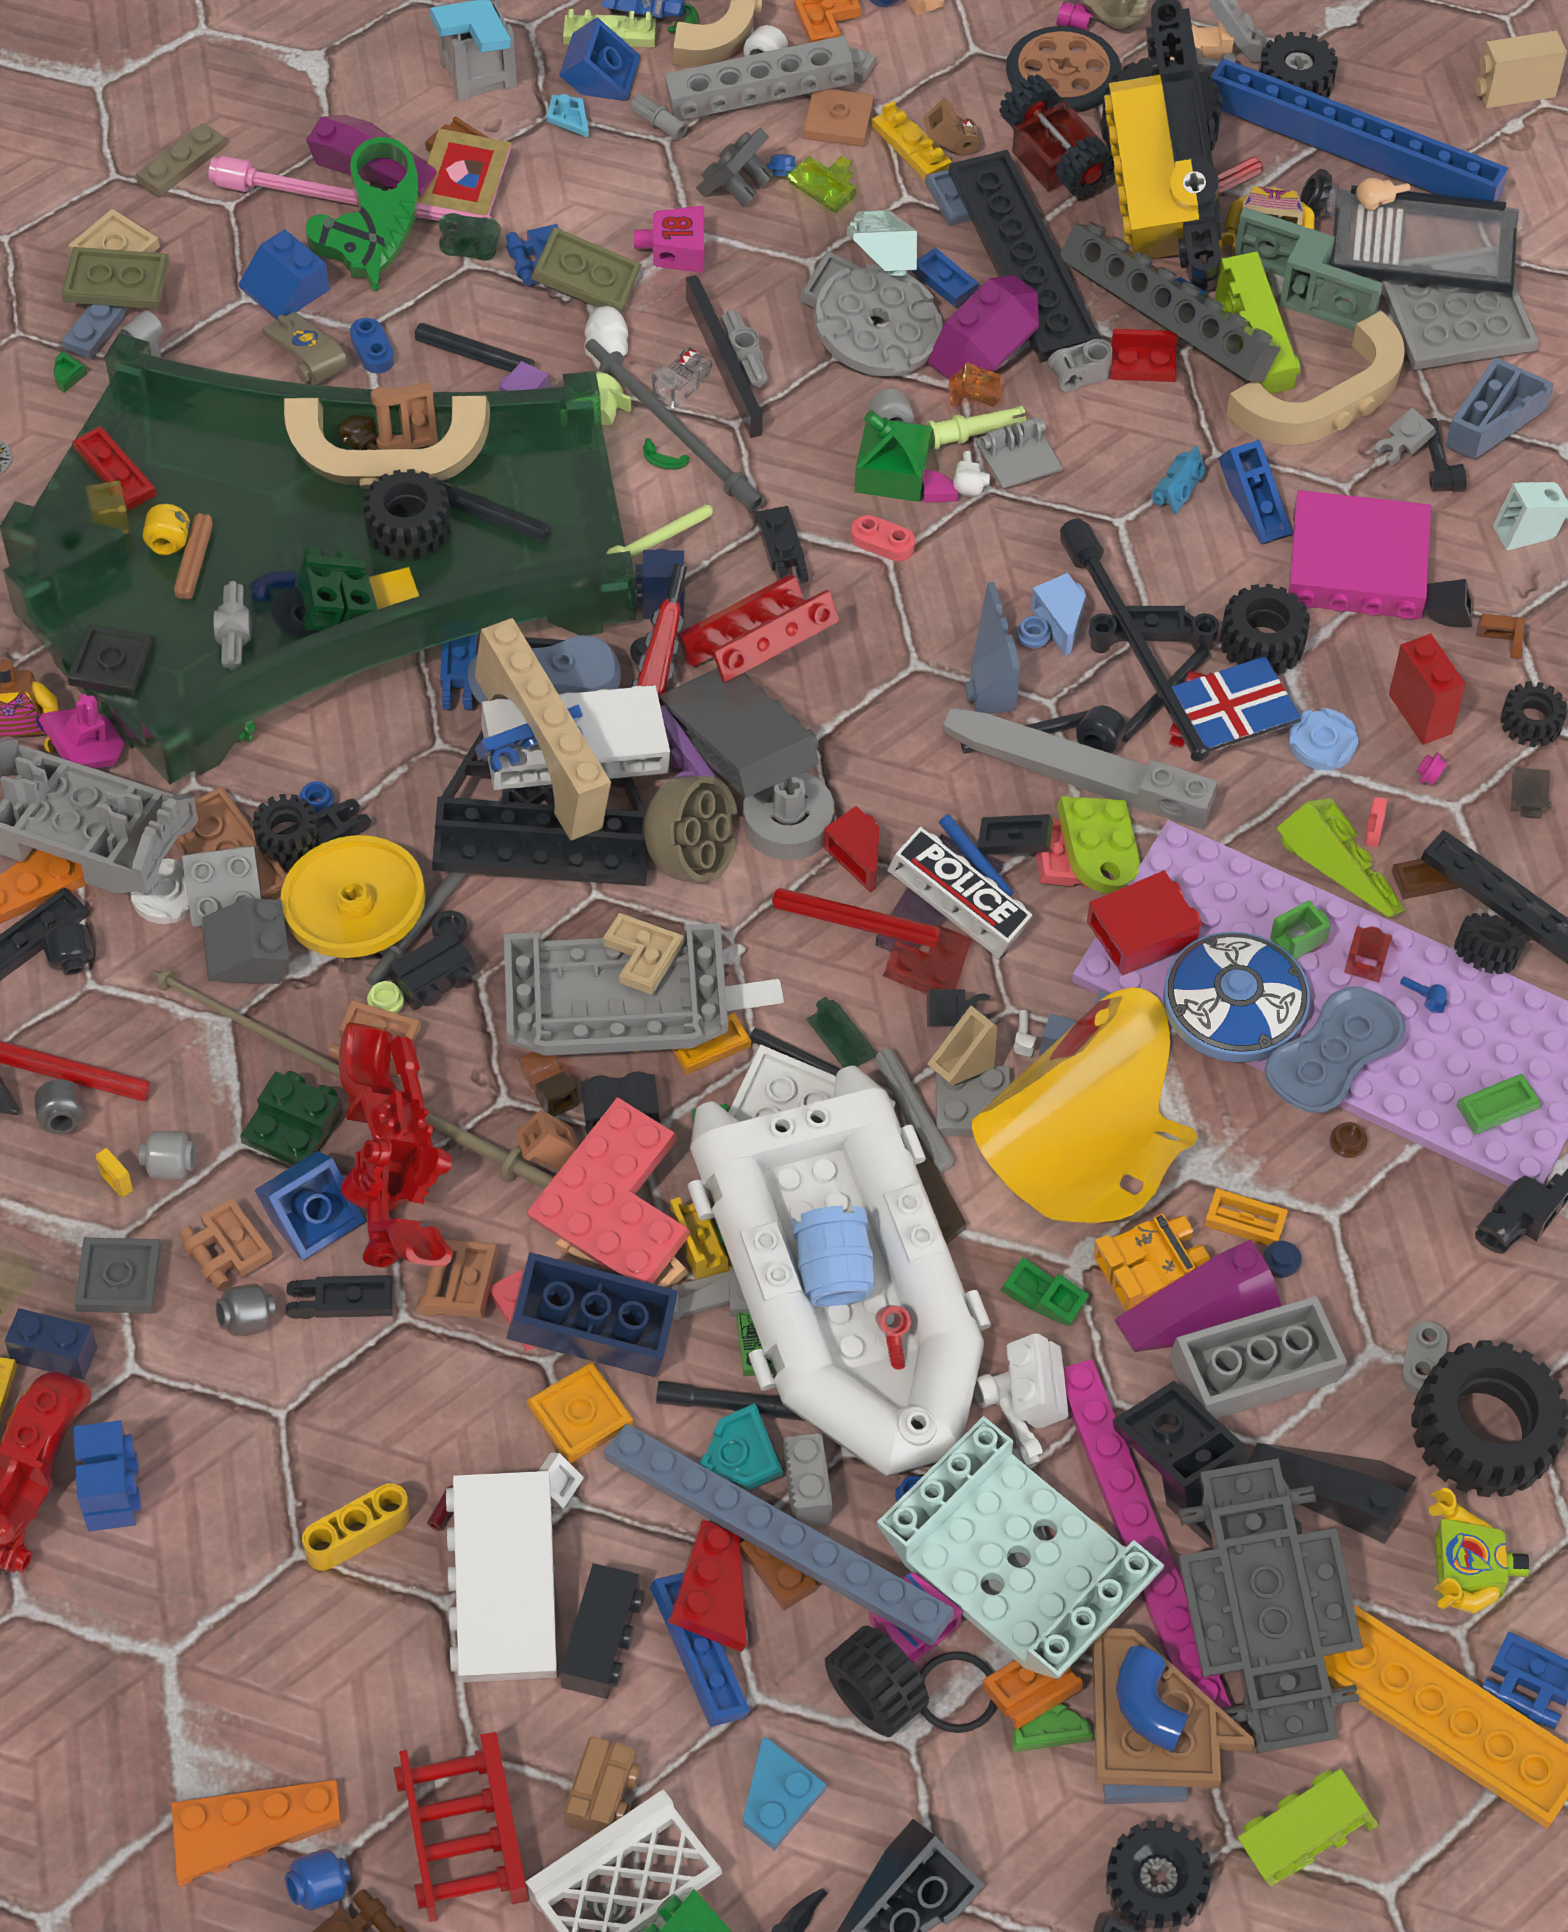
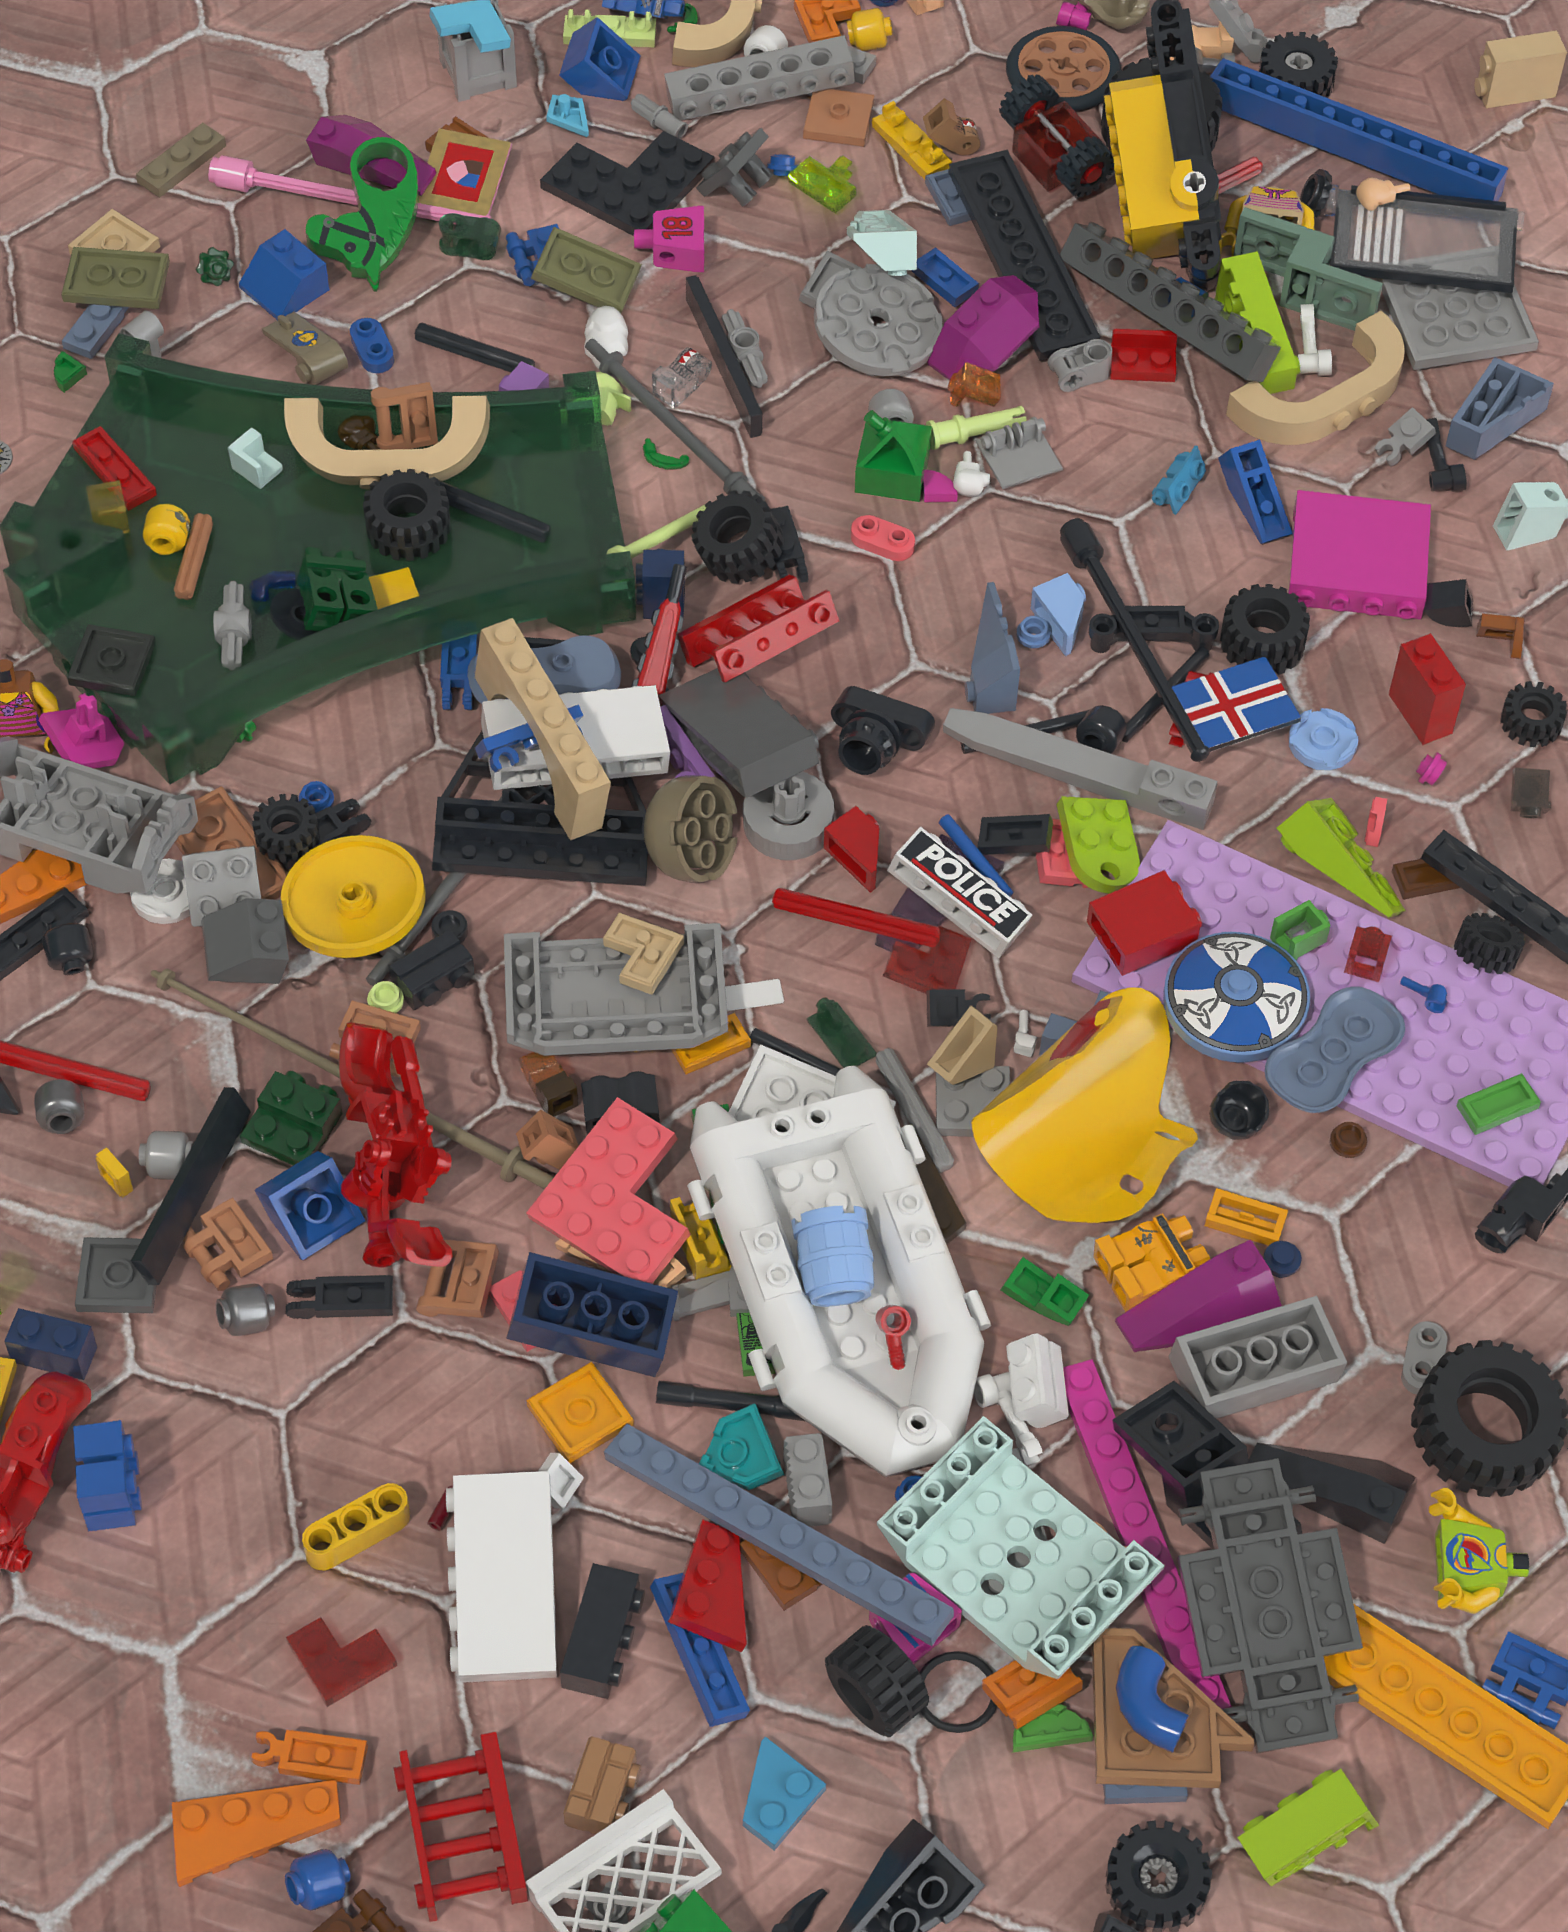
(190, 1186): none -> black tile
(214, 266): none -> dark green plant
(252, 461): none -> light aqua panel
(314, 1756): none -> orange plate
(335, 1669): none -> clear red plate
(631, 194): none -> black plate
(727, 518): none -> black tyre
(869, 29): none -> yellow head
(877, 728): none -> black beam
(1239, 1110): none -> black hair
(1312, 360): none -> white brick

